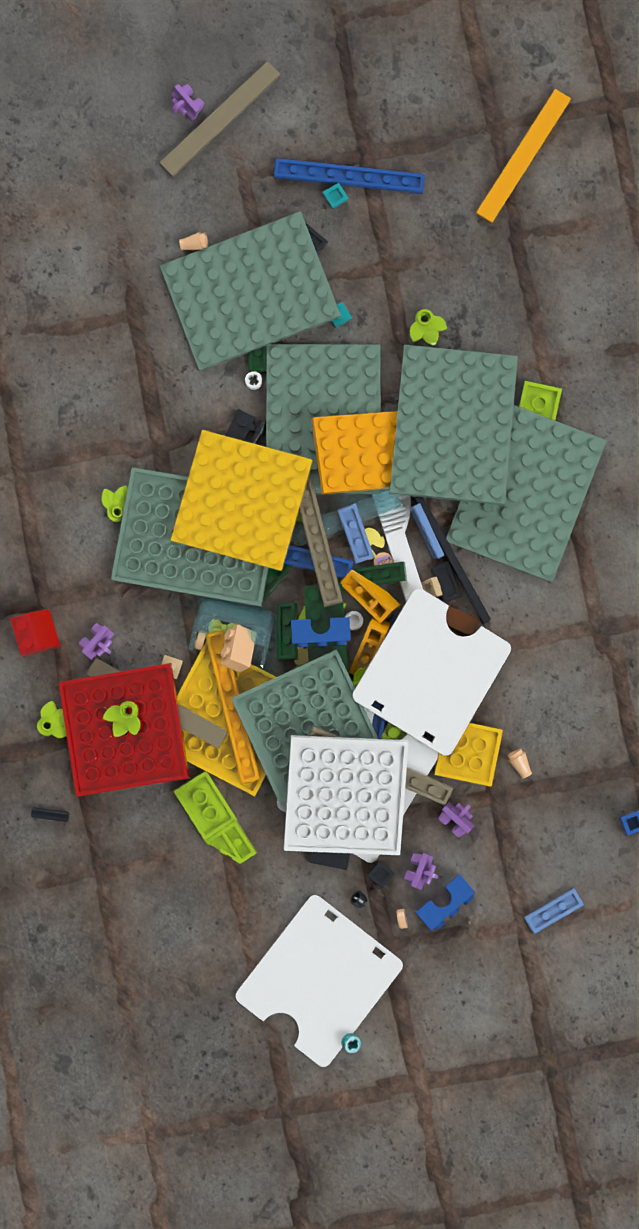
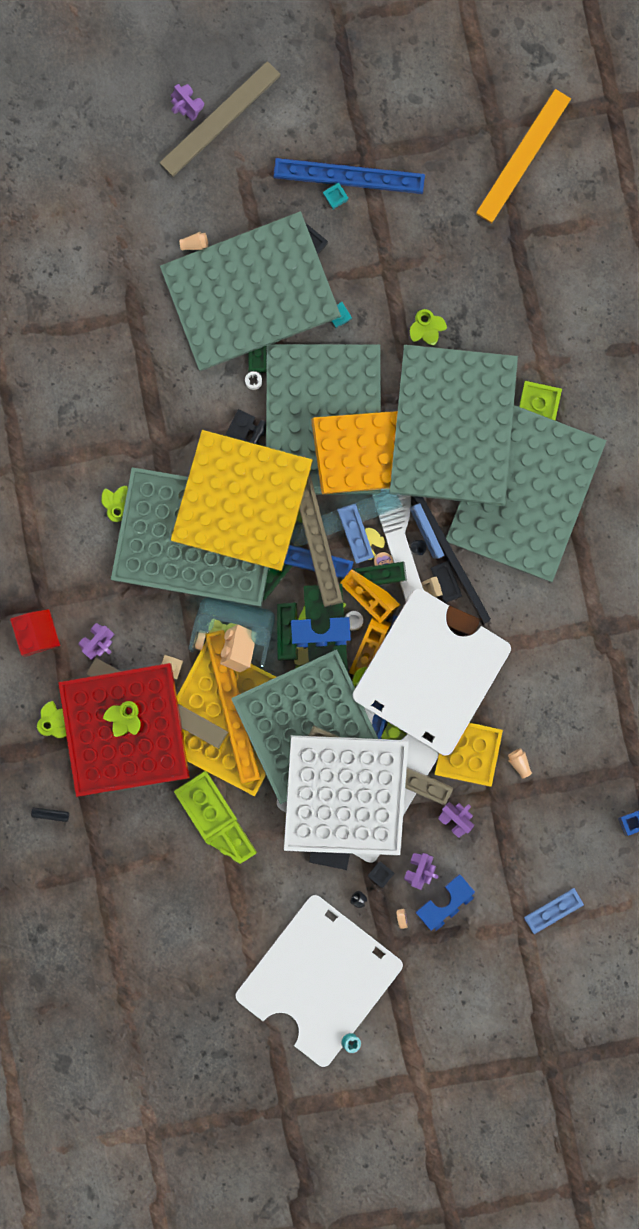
(414, 547): none -> black hinge

